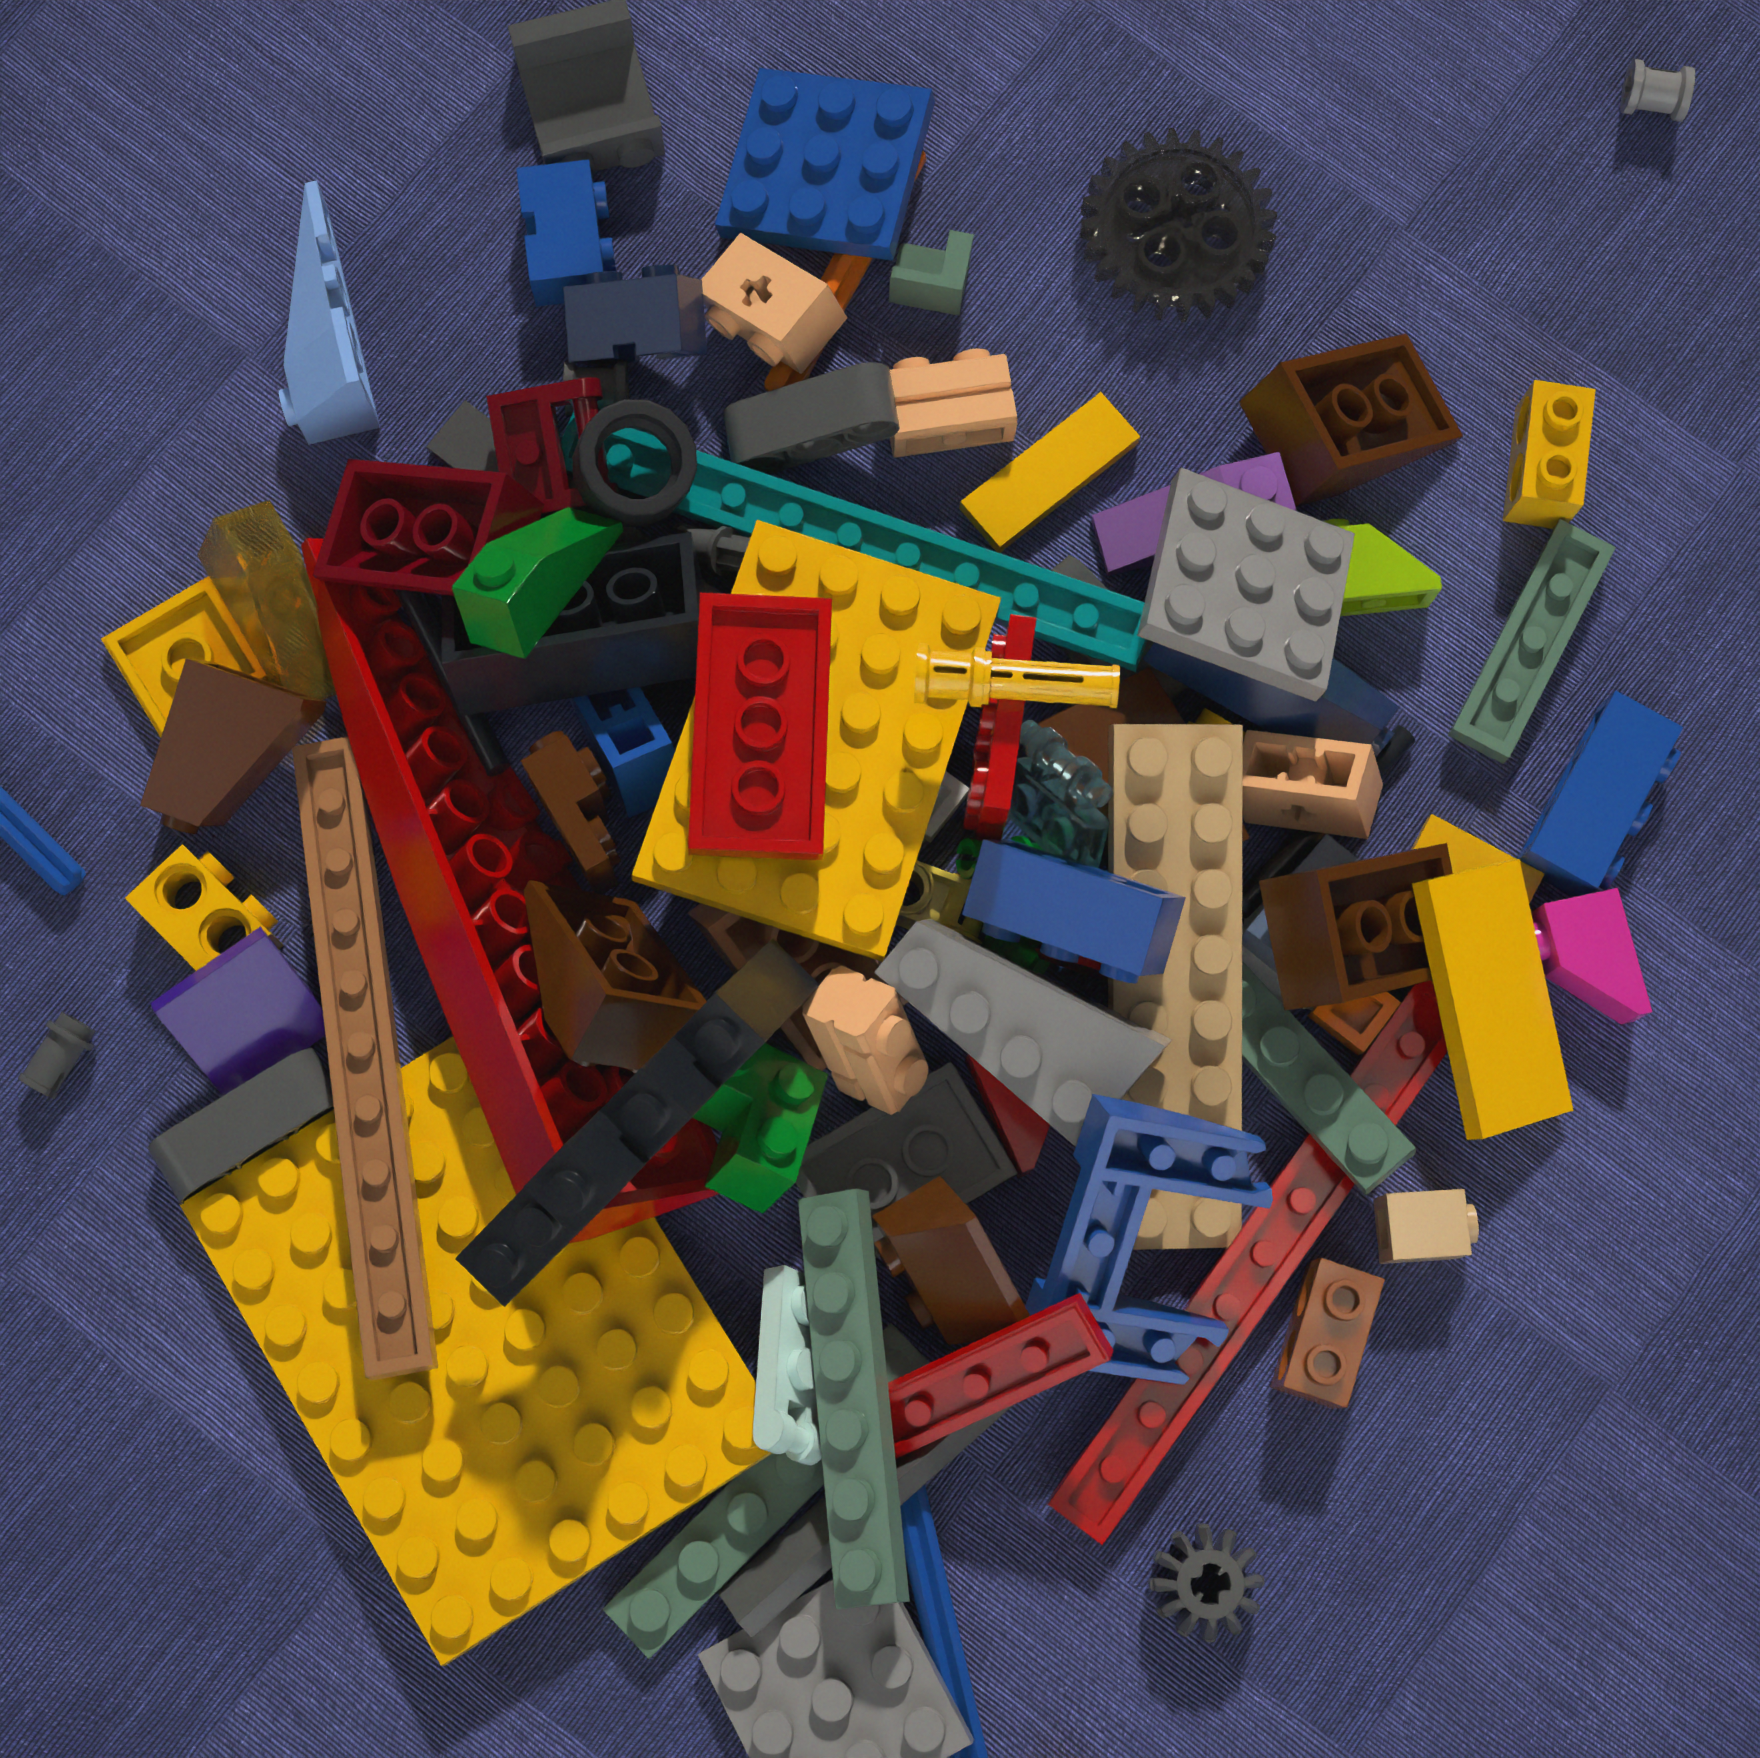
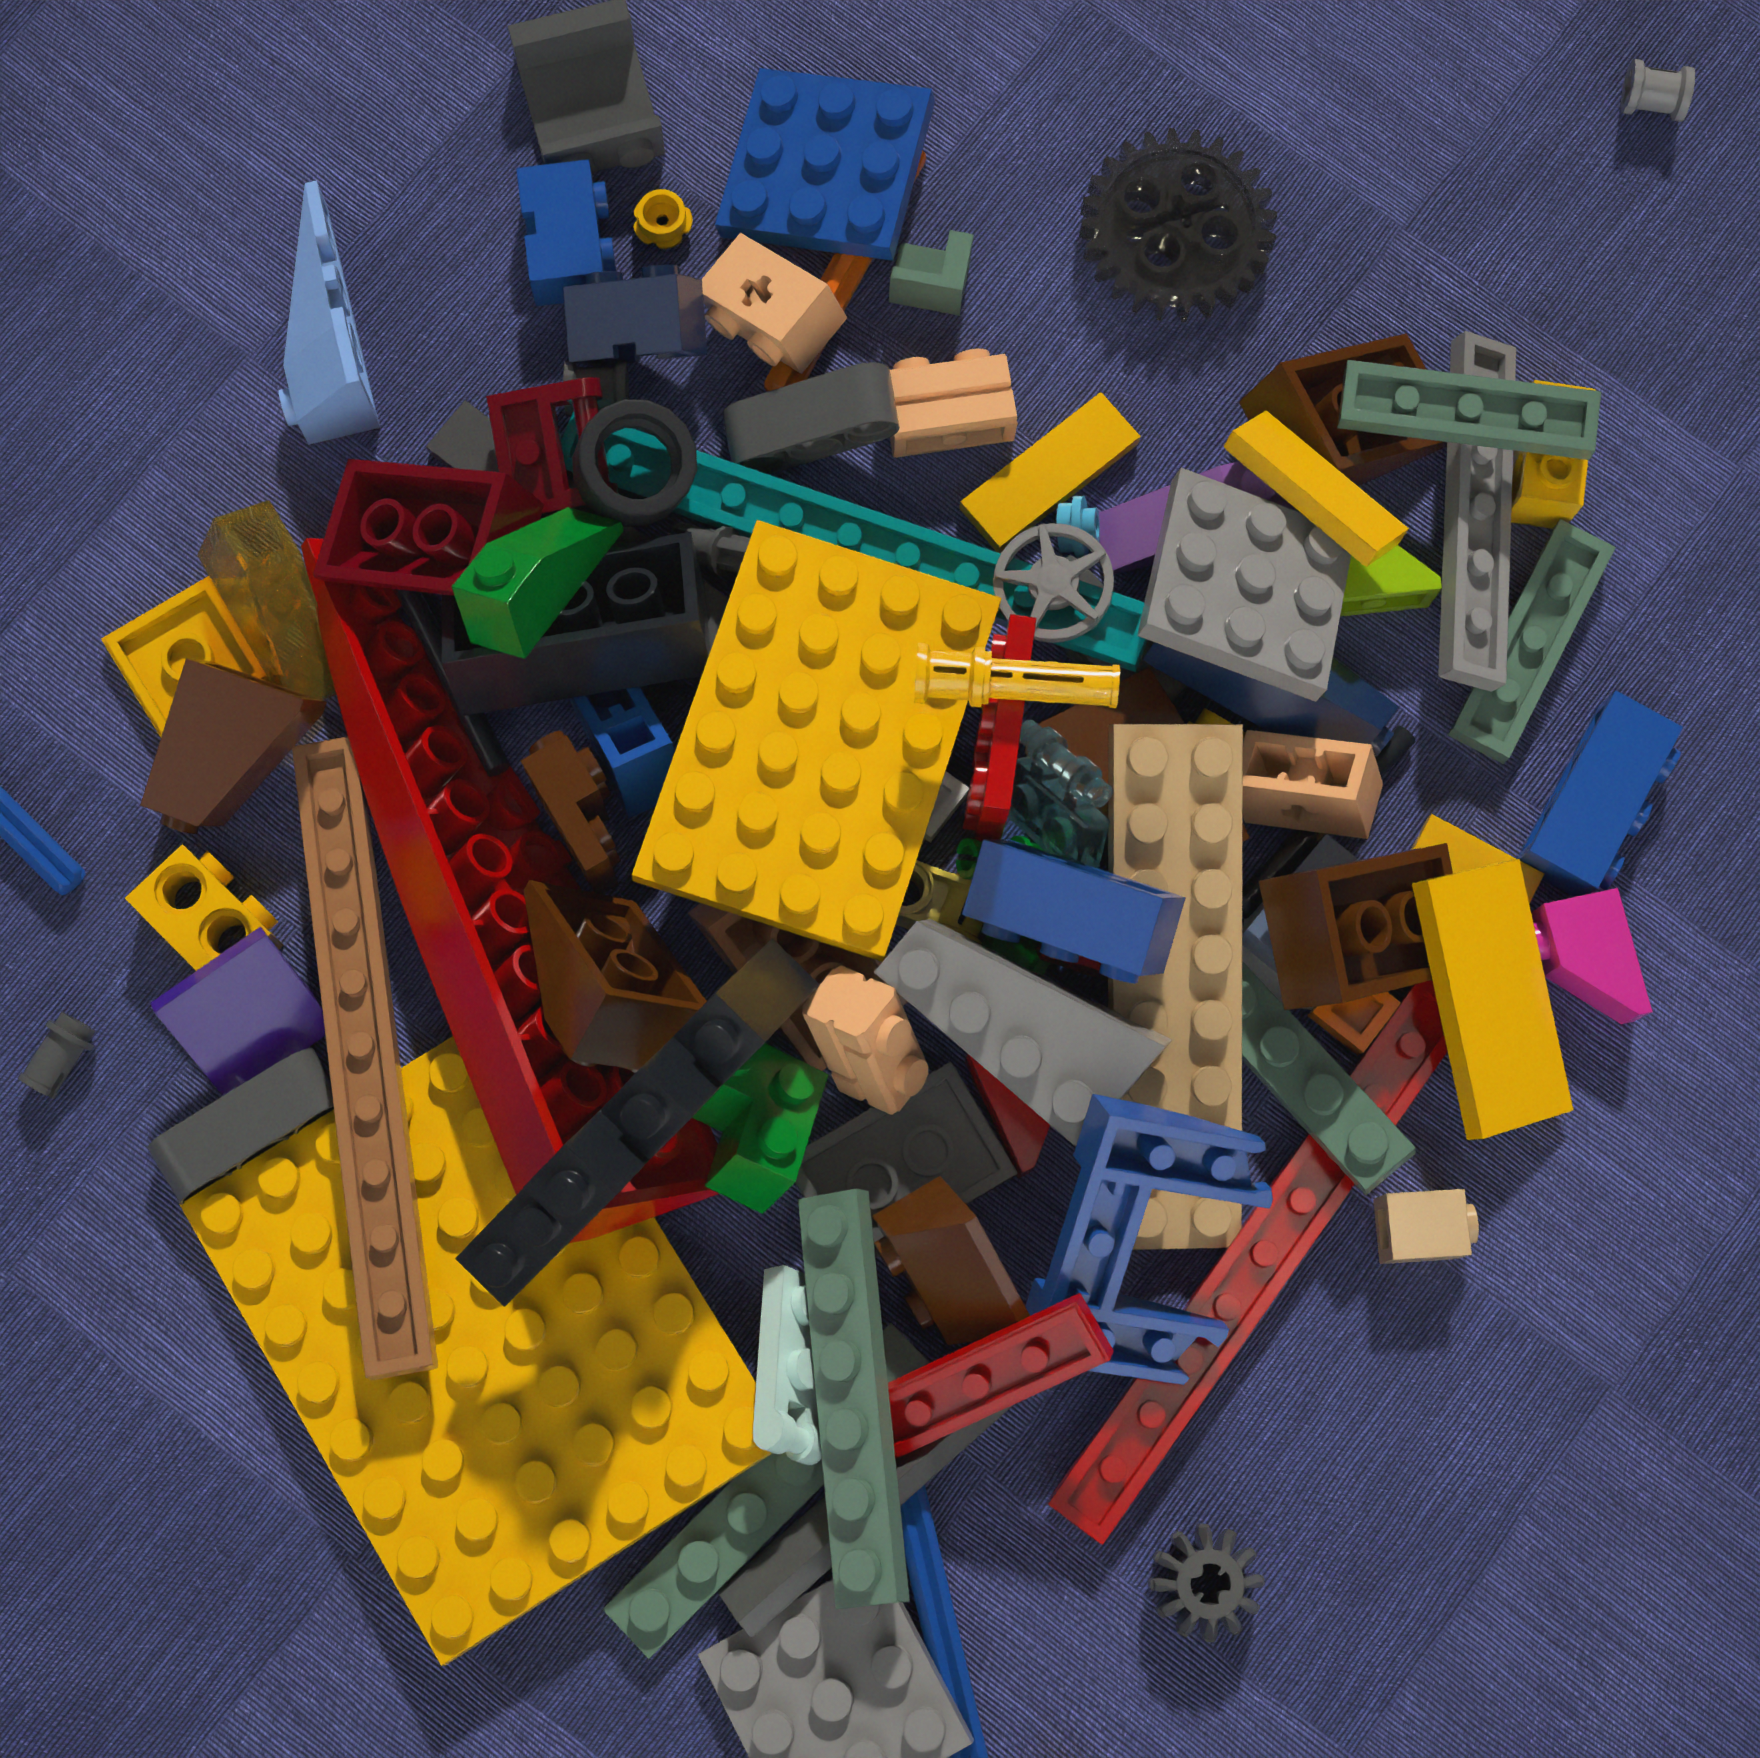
(662, 204): none -> yellow plate
(760, 727): red plate -> none
(1055, 580): none -> light grey wheel
(1079, 516): none -> medium azure plate
(1315, 488): none -> yellow tile
(1327, 1333): dark orange brick -> none
(1469, 409): none -> sand green plate
(1477, 538): none -> light grey plate

